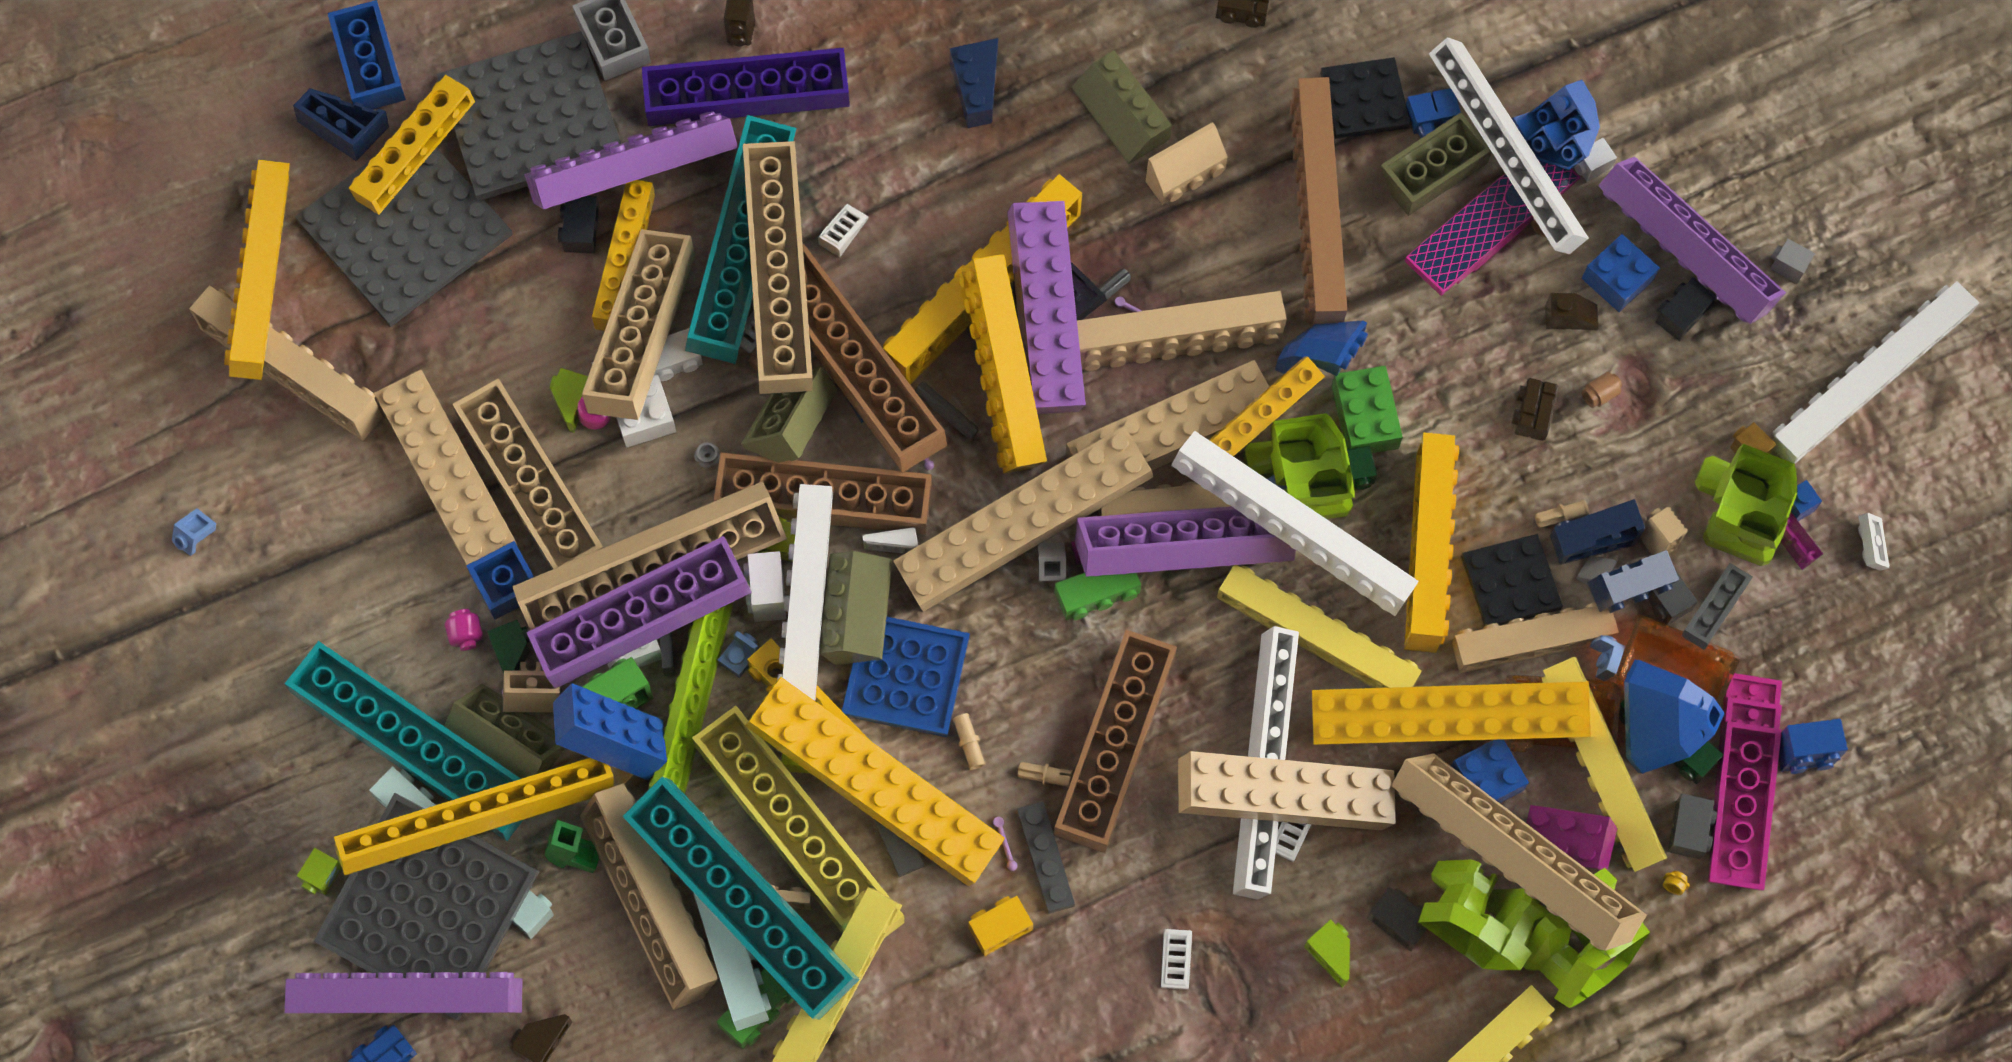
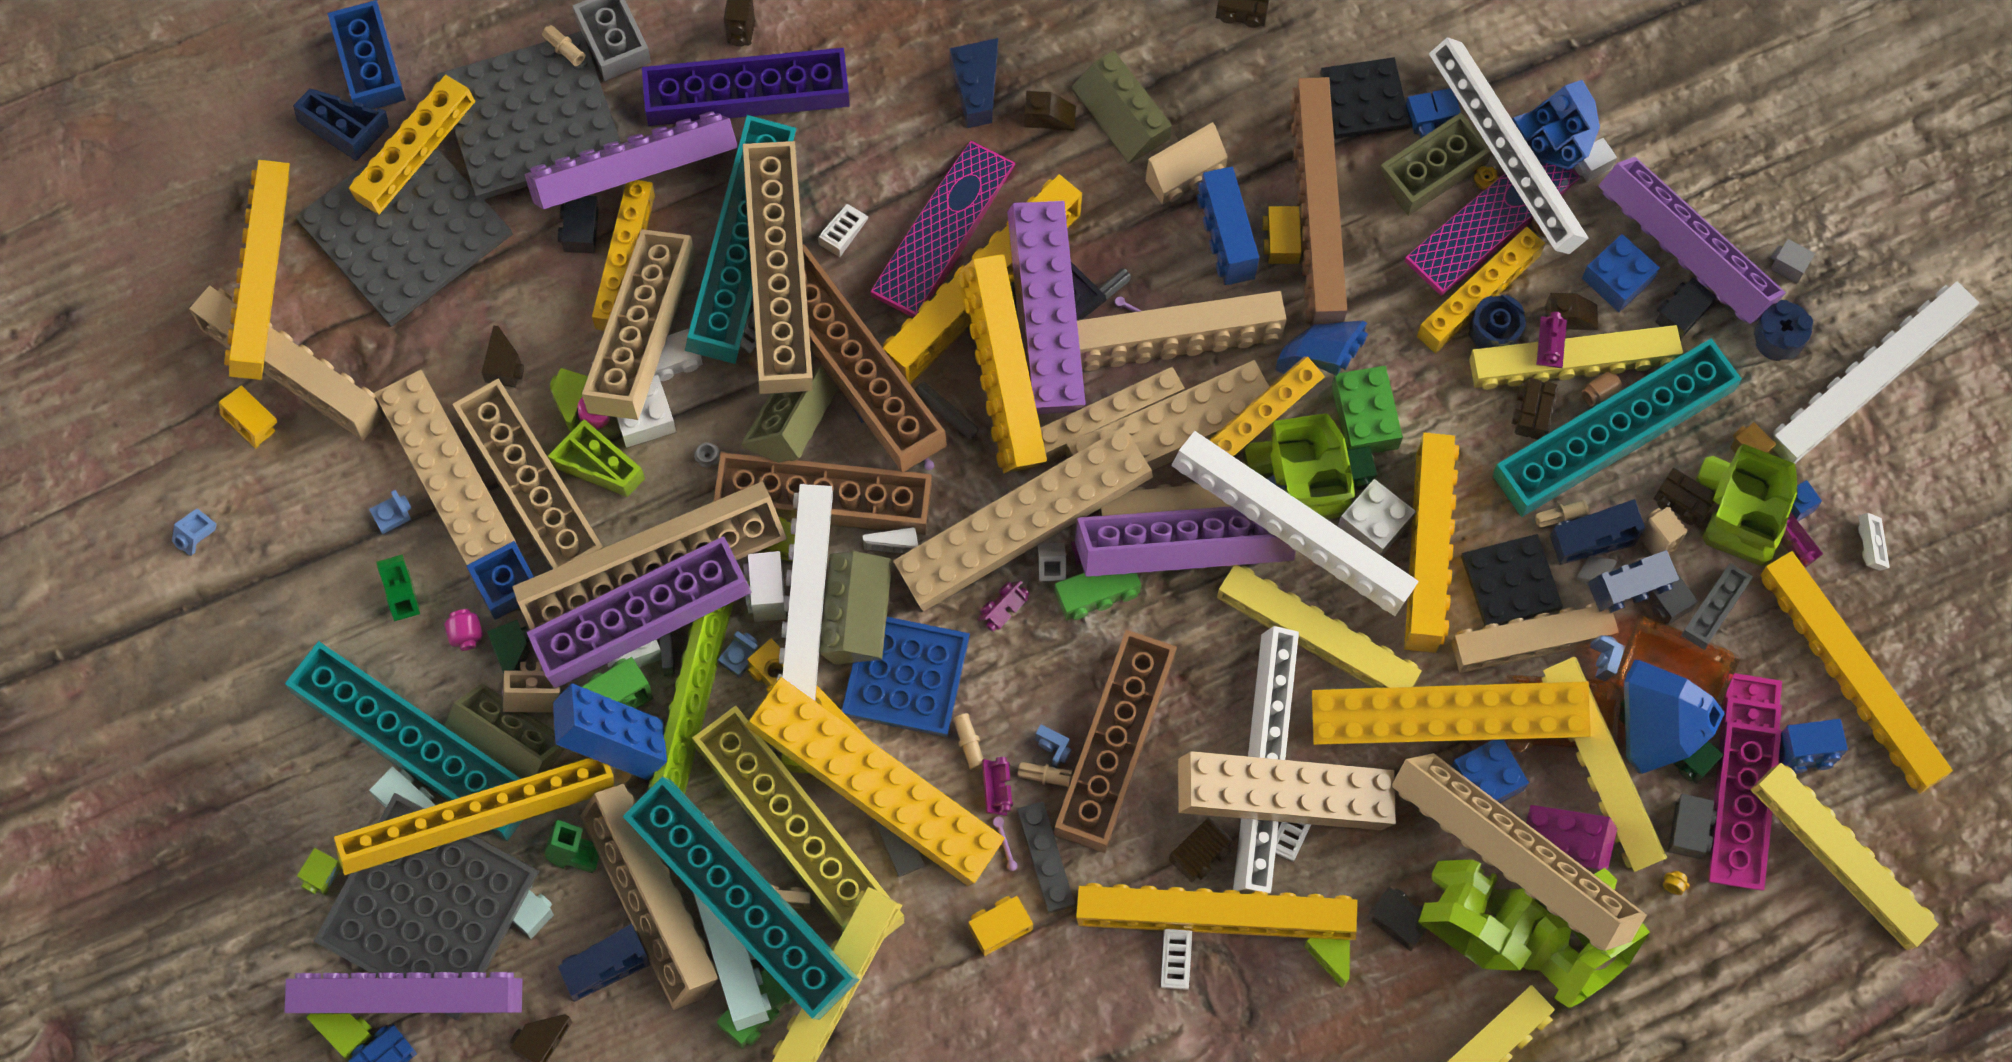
(247, 416): none -> yellow hinge
(342, 1031): none -> lime slope
(391, 512): none -> medium blue bracket
(398, 587): none -> green brick
(501, 360): none -> dark brown slope
(563, 45): none -> tan axle
(596, 460): none -> lime wedge
(603, 963): none -> dark blue wedge
(942, 229): none -> dark blue slope
(997, 795): none -> magenta hinge
(1009, 597): none -> magenta hinge
(1048, 111): none -> dark brown slope
(1050, 741): none -> medium blue bracket
(1108, 410): none -> tan brick
(1201, 850): none -> dark brown brick
(1217, 912): none -> yellow brick
(1228, 226): none -> blue brick
(1283, 235): none -> yellow brick
(1377, 518): none -> white brick
(1481, 181): none -> yellow plate
(1488, 281): none -> yellow brick
(1493, 311): none -> dark blue brick
(1551, 341): none -> magenta hinge
(1582, 356): none -> light yellow brick
(1616, 427): none -> teal brick
(1685, 497): none -> dark brown brick
(1783, 331): none -> dark blue brick
(1845, 856): none -> light yellow brick
(1855, 672): none -> yellow brick

